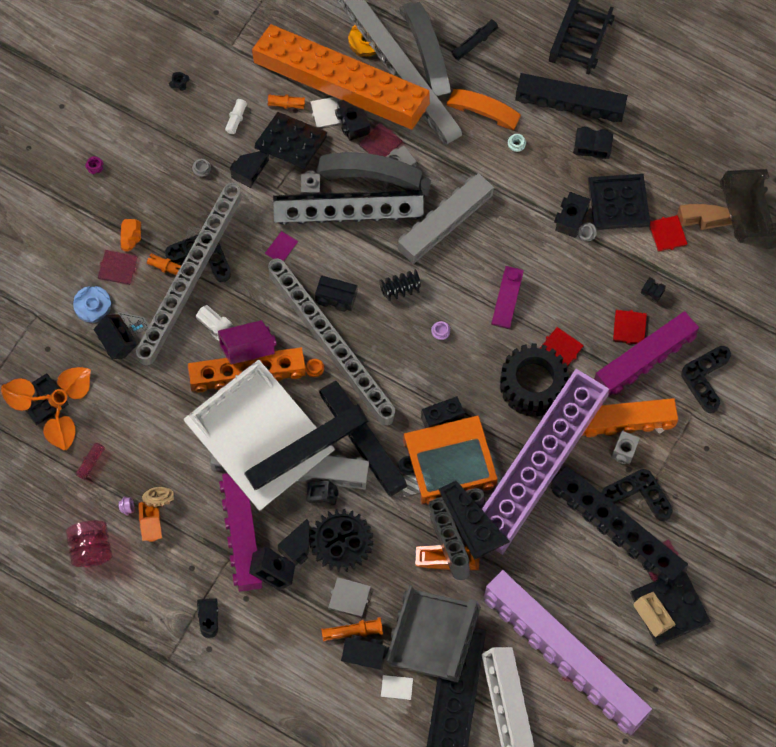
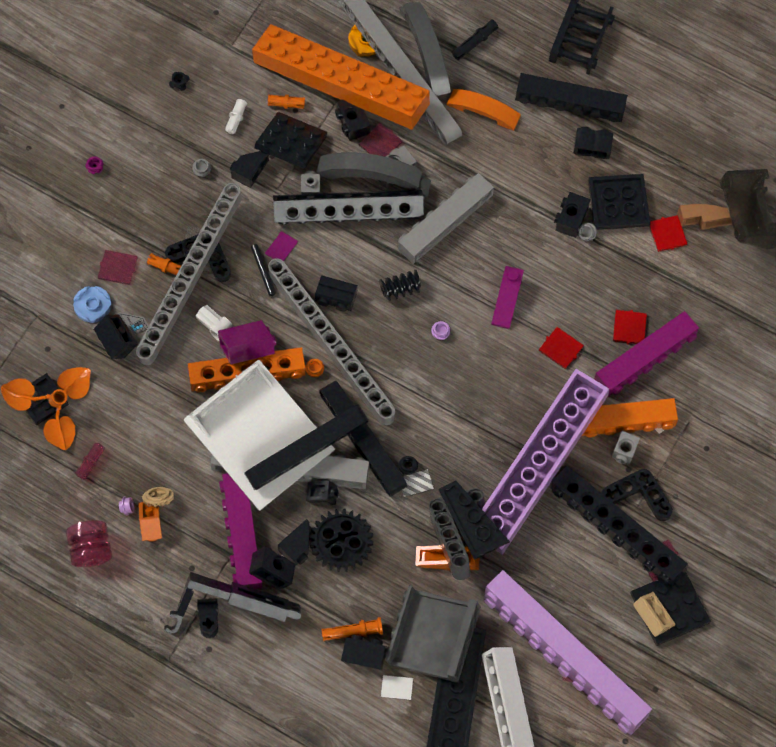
(130, 234): orange rock -> none
(237, 595): none -> black hinge
(263, 270): none -> black bar
(324, 112): white piece -> none
(349, 597): light grey piece -> none
(442, 412): black brick -> none
(450, 454): panel -> none
(516, 138): light aqua plate -> none
(525, 399): black tyre -> none
(653, 289): black wheel -> none
(699, 377): black beam -> none

